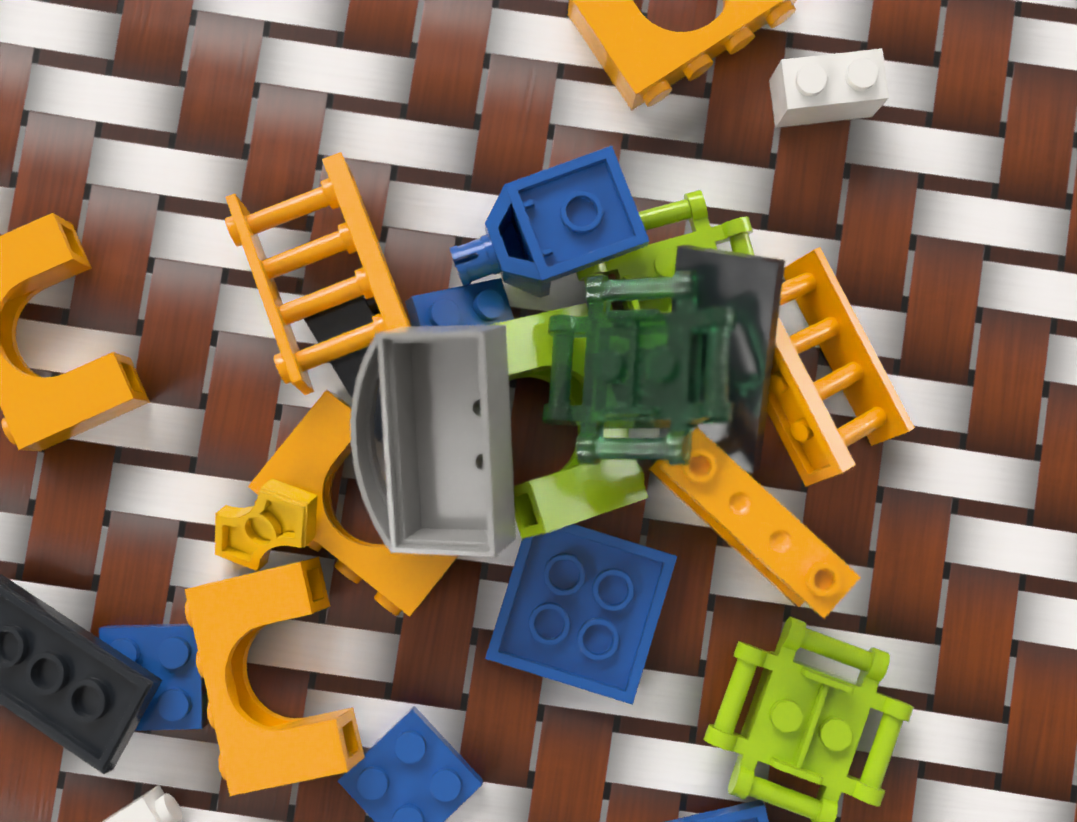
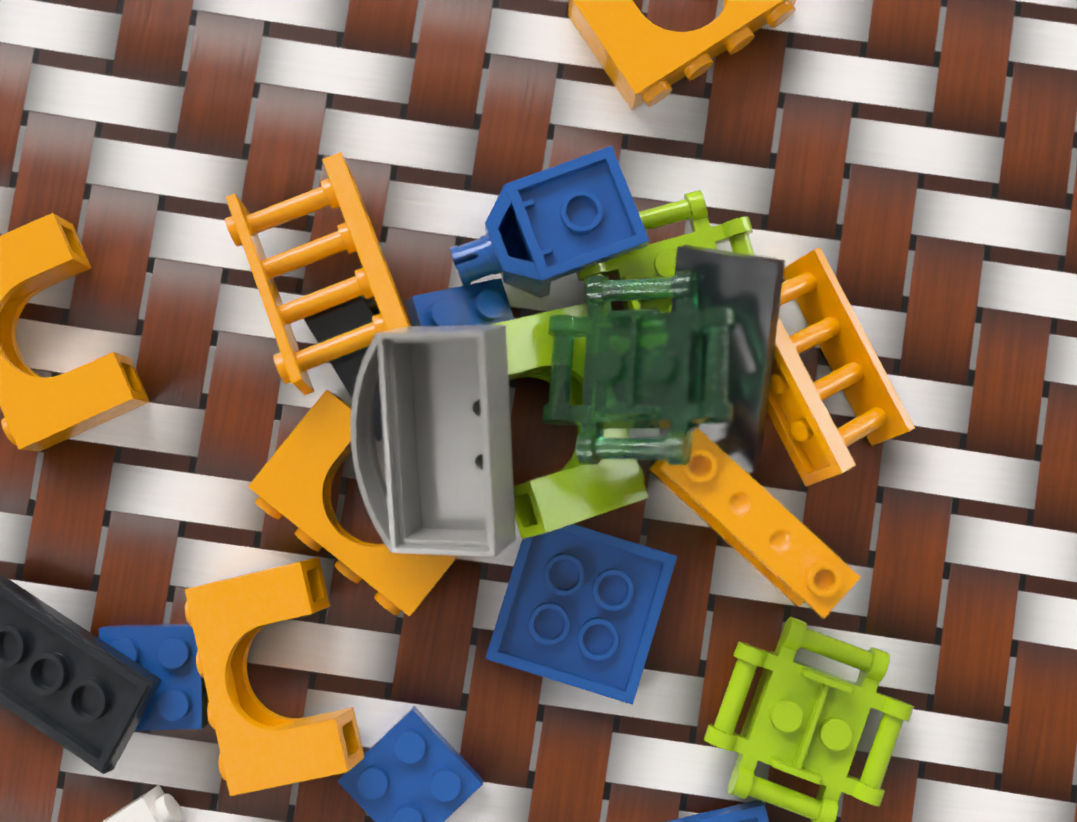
(277, 519): yellow tile -> none
(828, 88): white brick -> none

